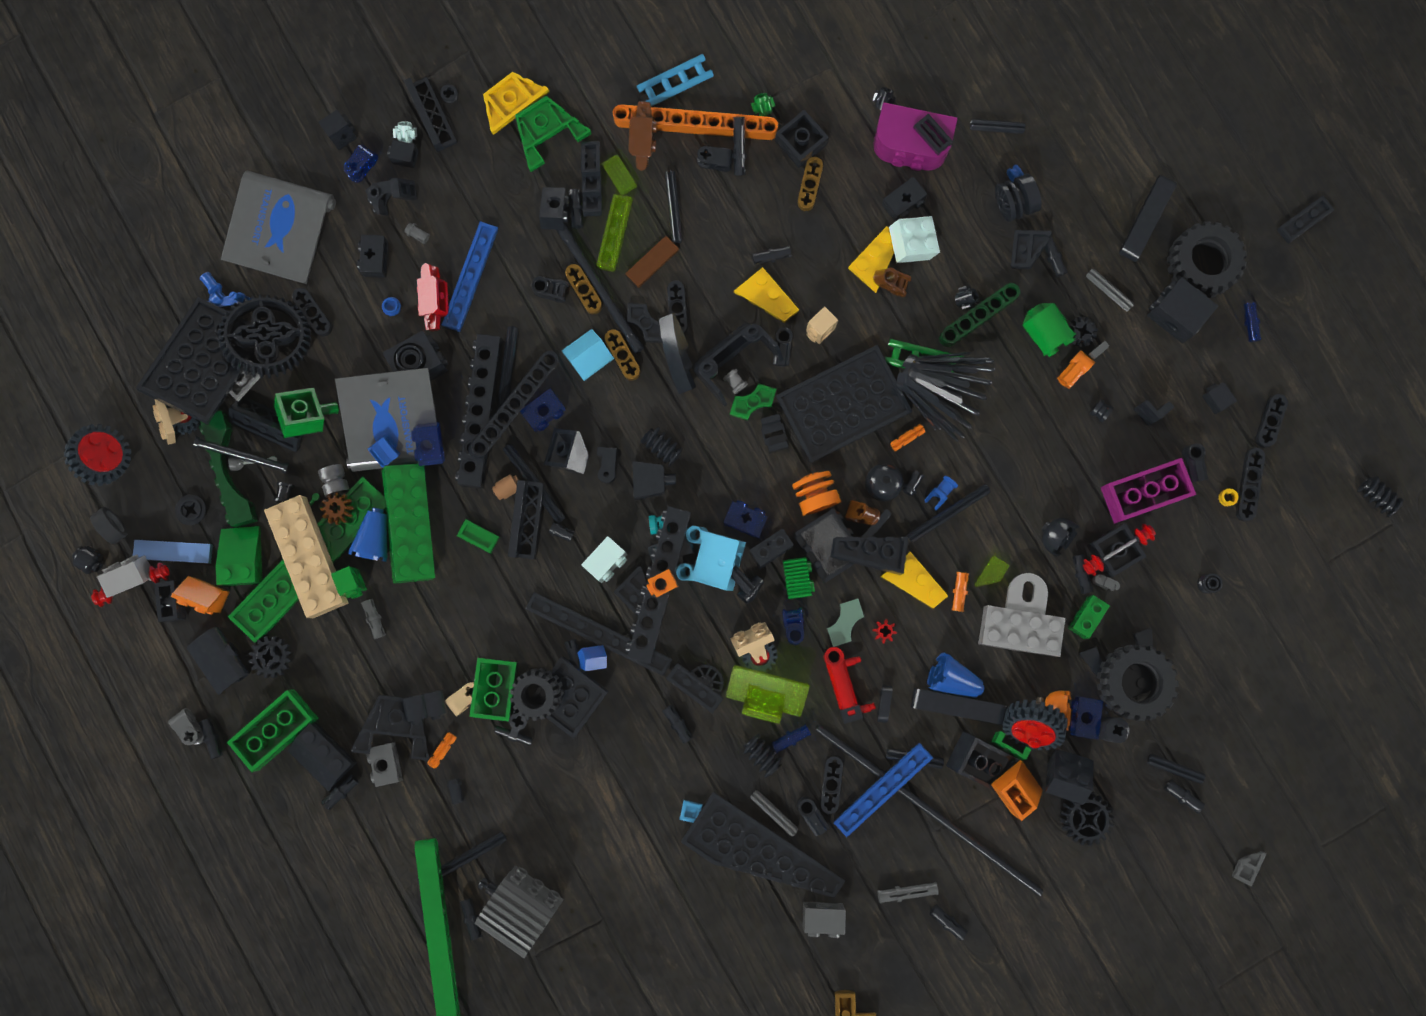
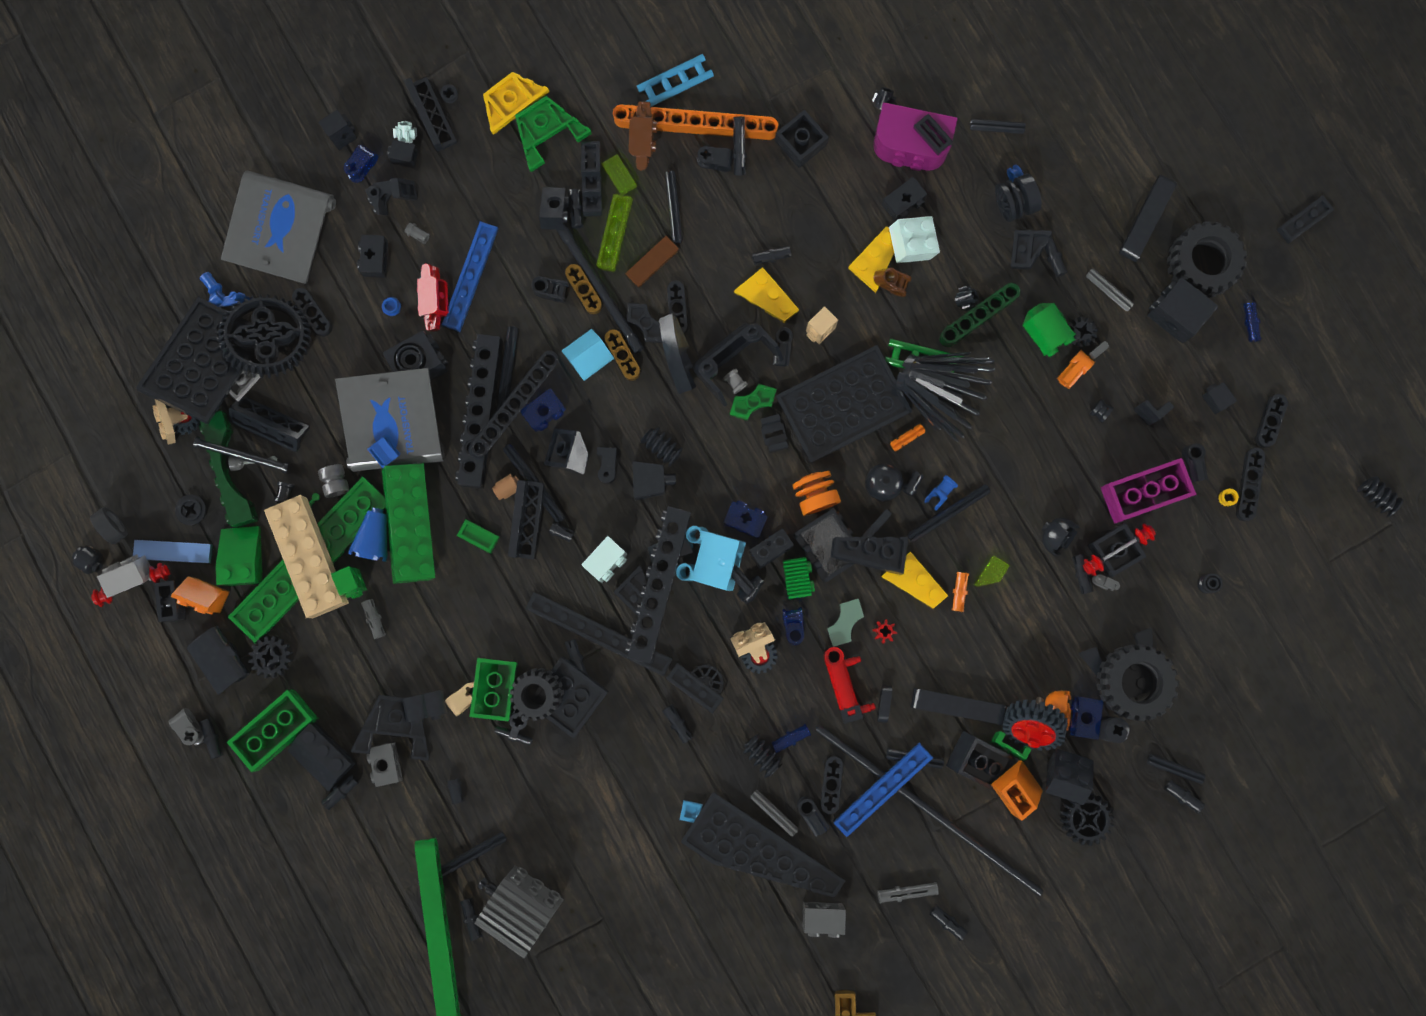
(97, 454): wheel -> none
(301, 412): green brick -> none
(341, 515): reddish brown gear -> none
(432, 433): clear blue brick -> none
(441, 750): orange axle -> none
(592, 658): blue piece -> none
(653, 523): teal wheel -> none
(668, 577): orange brick -> none
(763, 104): green gear -> none
(766, 694): clear neon green bracket -> none
(812, 197): pearl gold beam -> none
(861, 513): reddish brown piece -> none
(954, 678): blue cone -> none
(1023, 624): light grey brick -> none
(1088, 617): green brick -> none
(1248, 867): dark grey tile -> none

